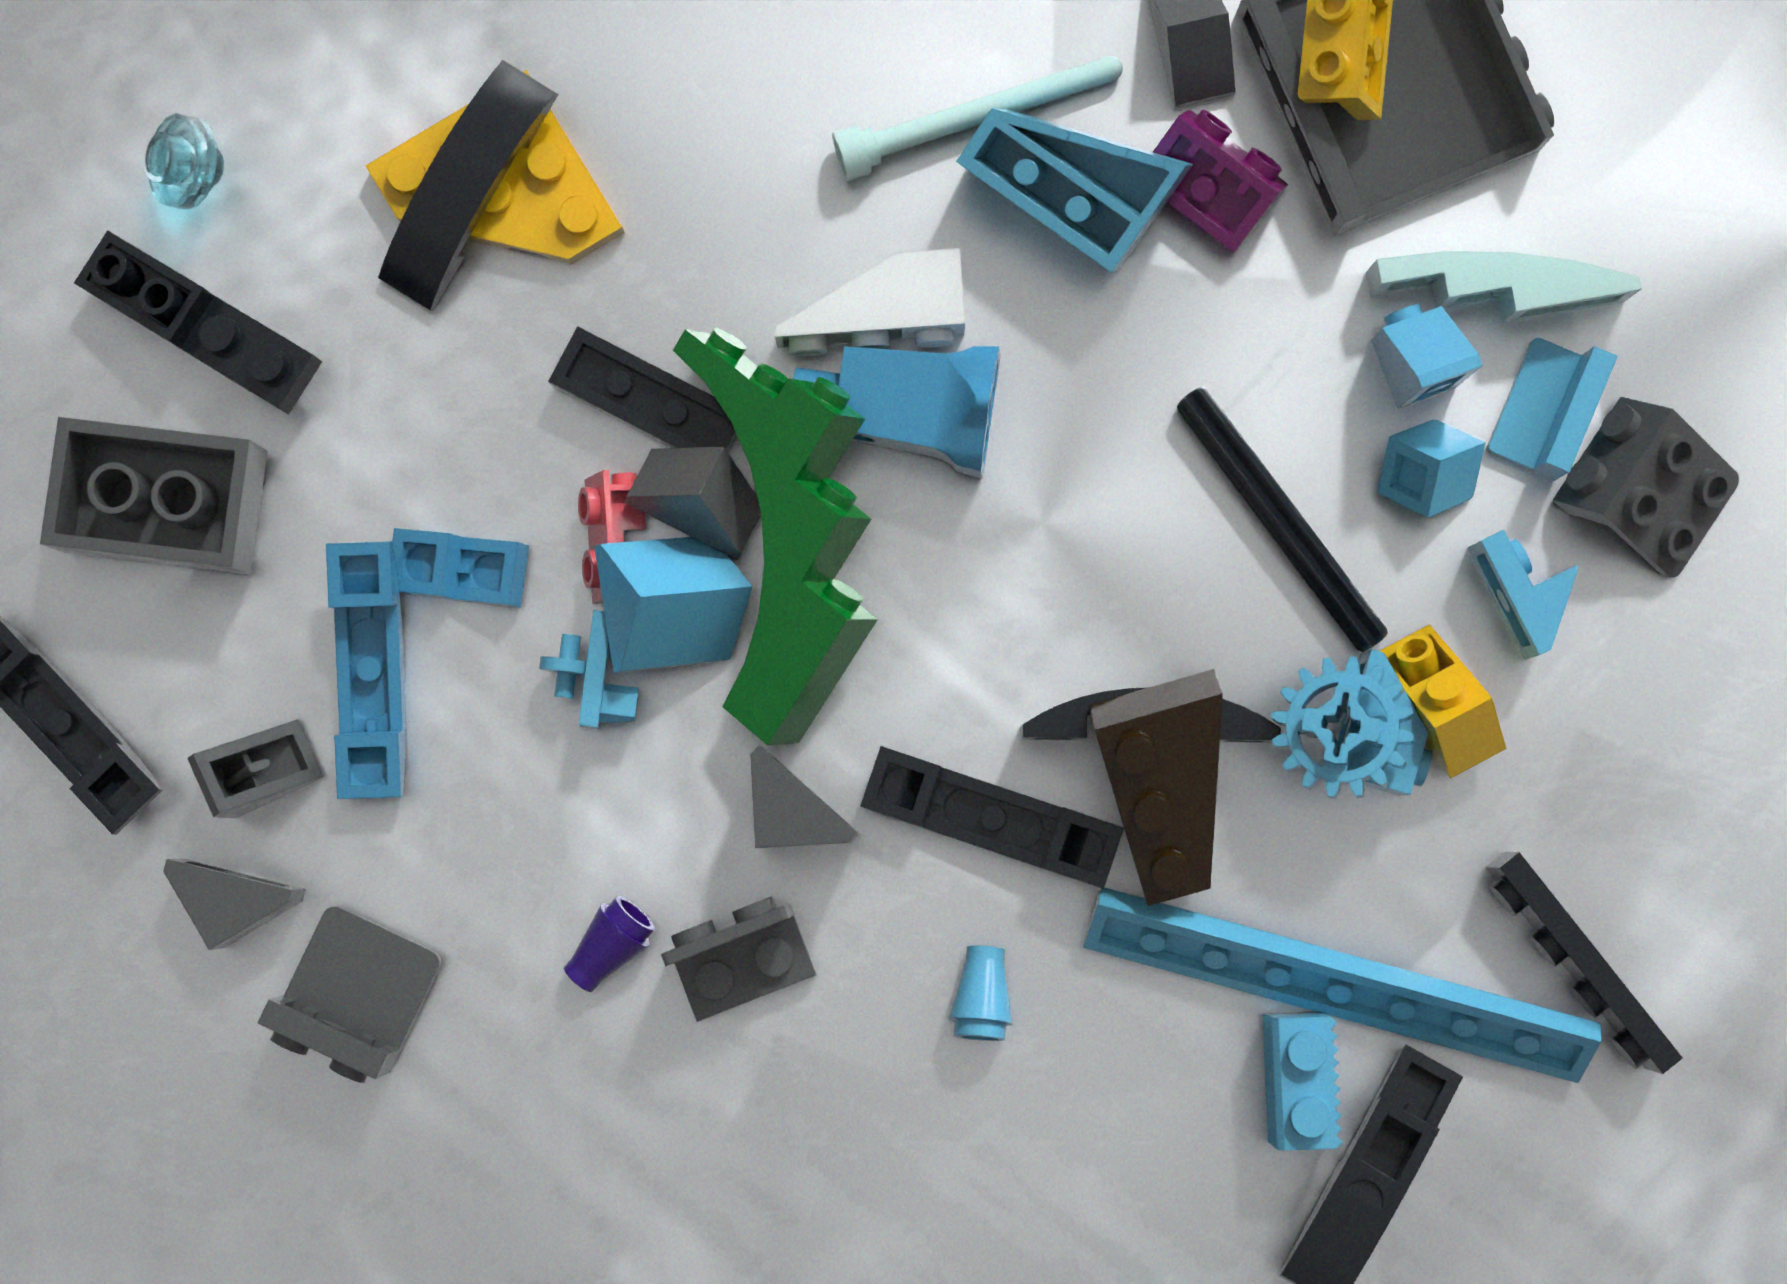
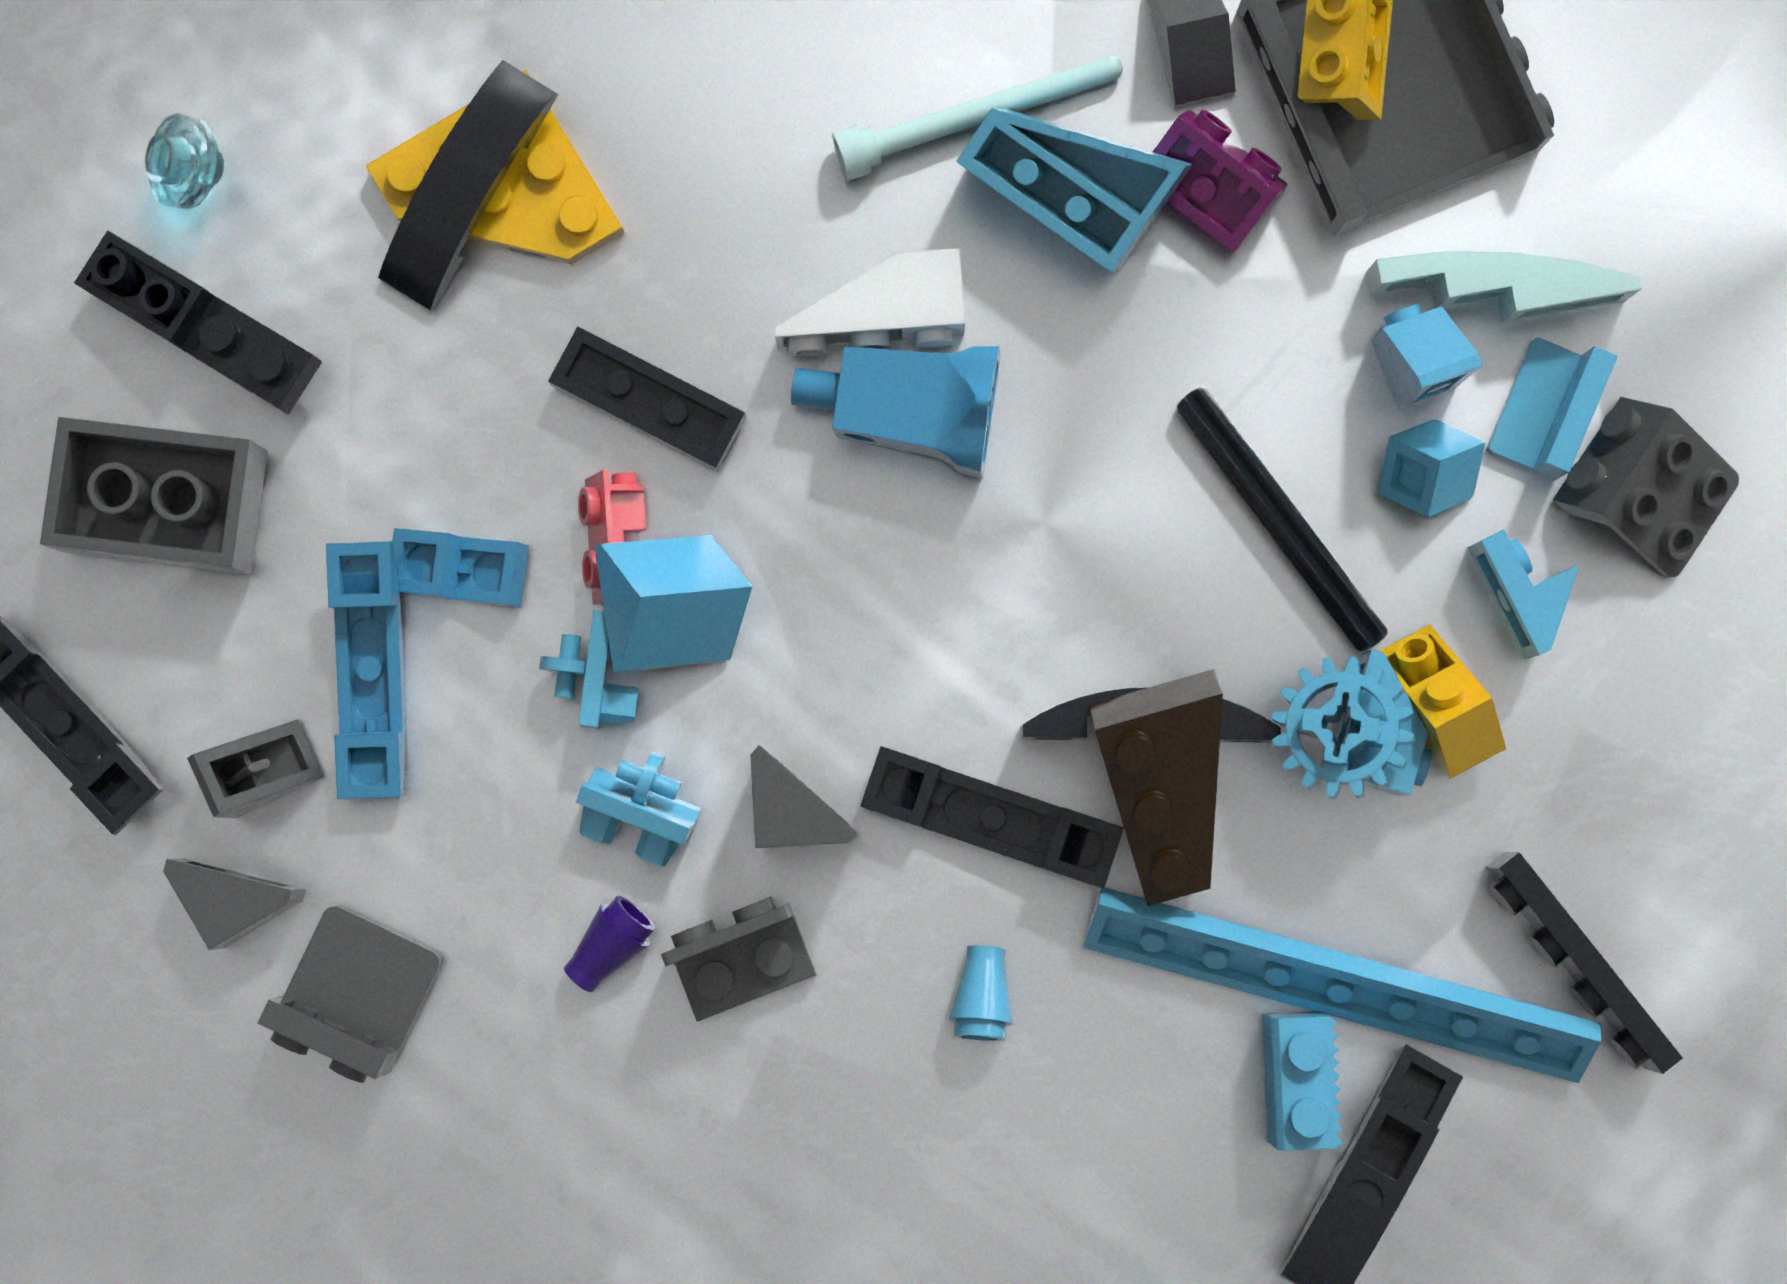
(640, 799): none -> medium azure hips
(699, 495): dark grey slope -> none
(809, 526): green arch -> none

